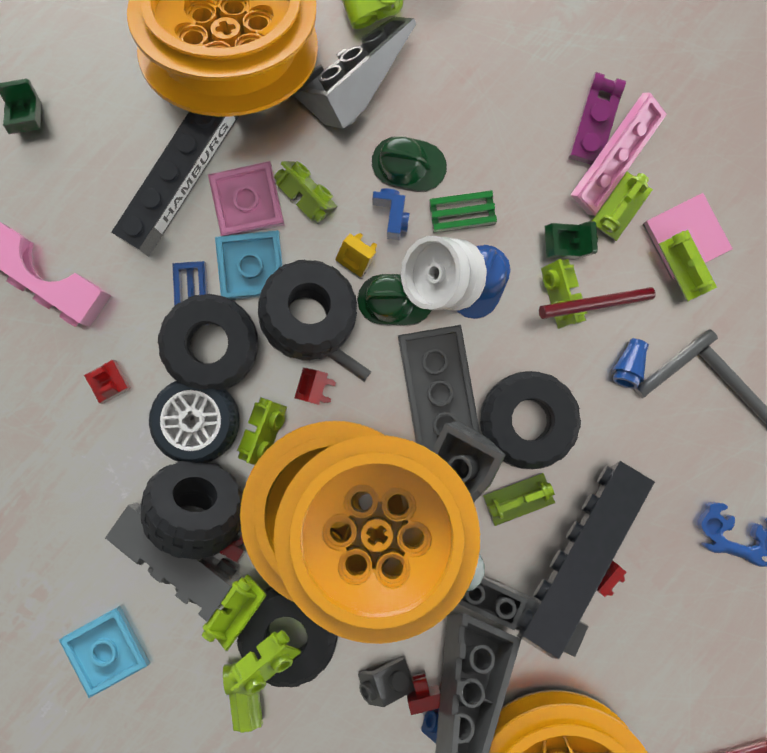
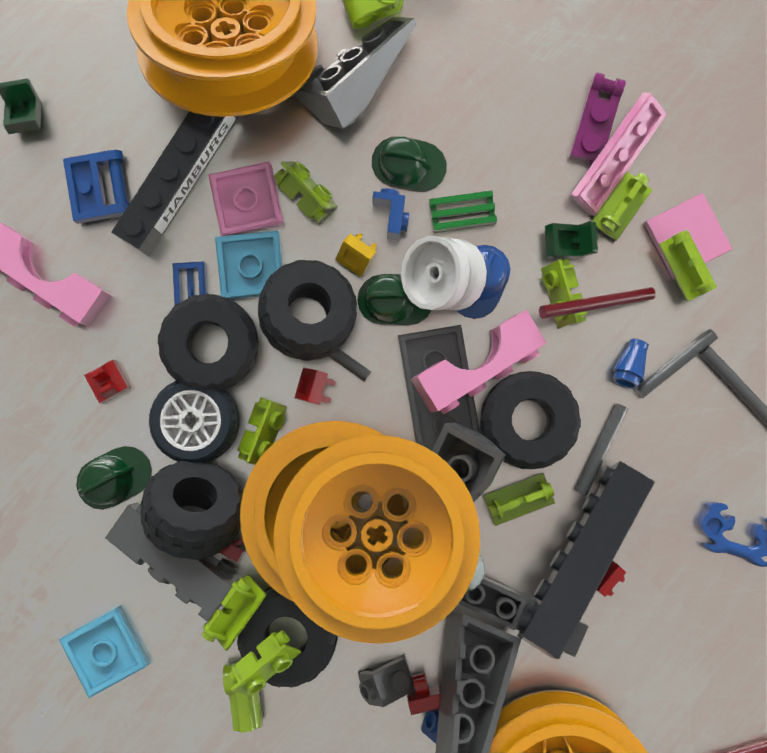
(87, 188): none -> blue plate
(113, 477): none -> dark green piece
(511, 341): none -> bright pink arch
(601, 449): none -> dark grey bar

